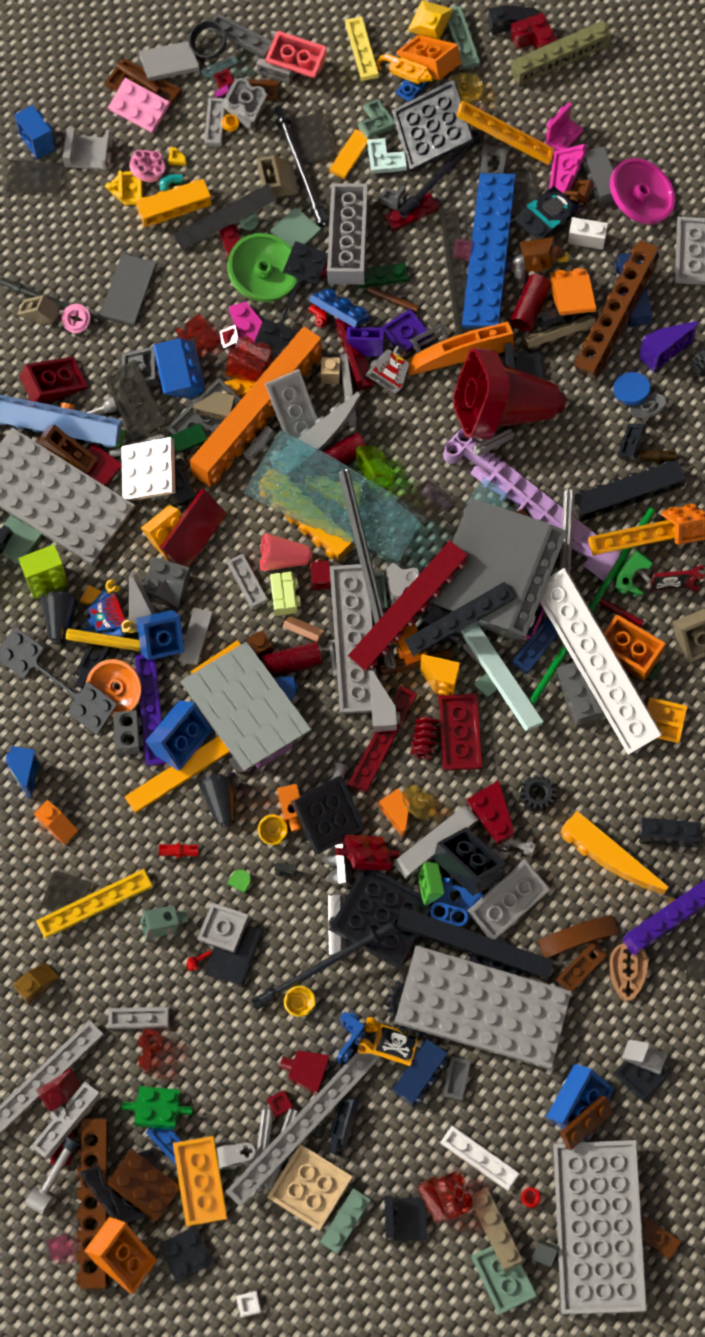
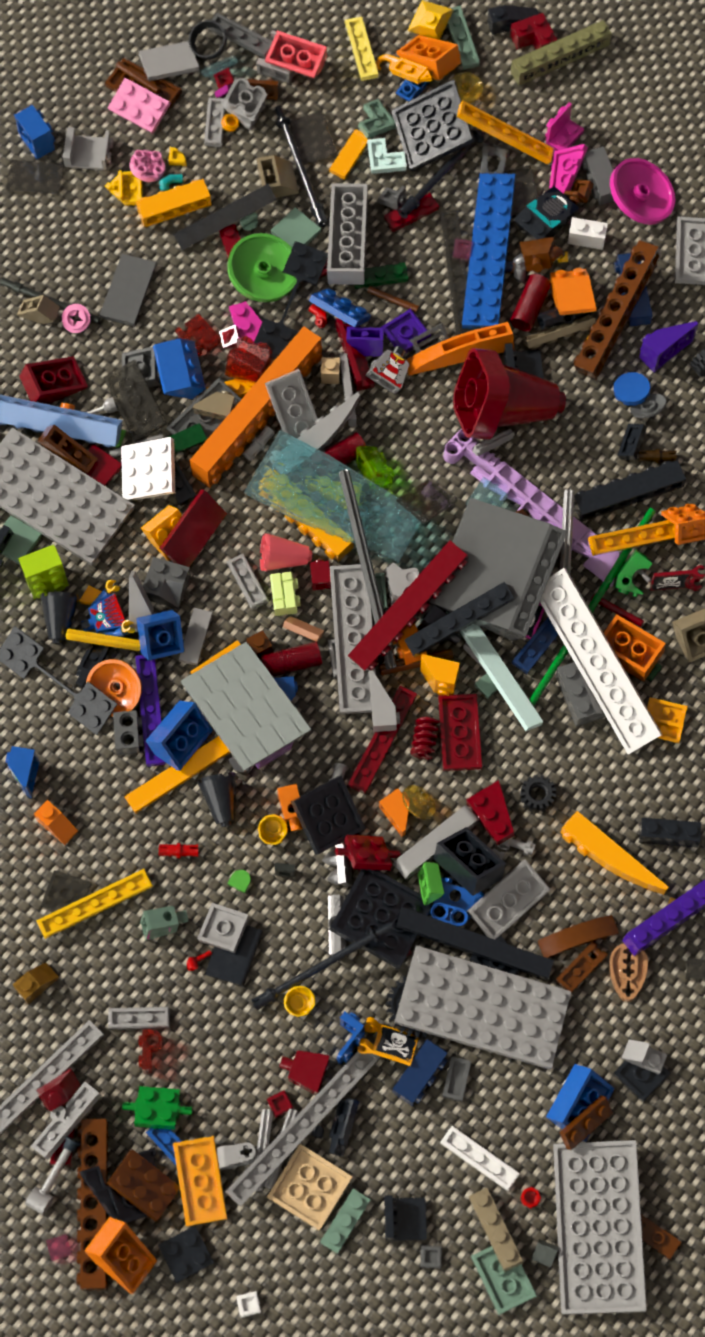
(431, 1257): none -> dark grey tile
(446, 1196): clear red piece -> none

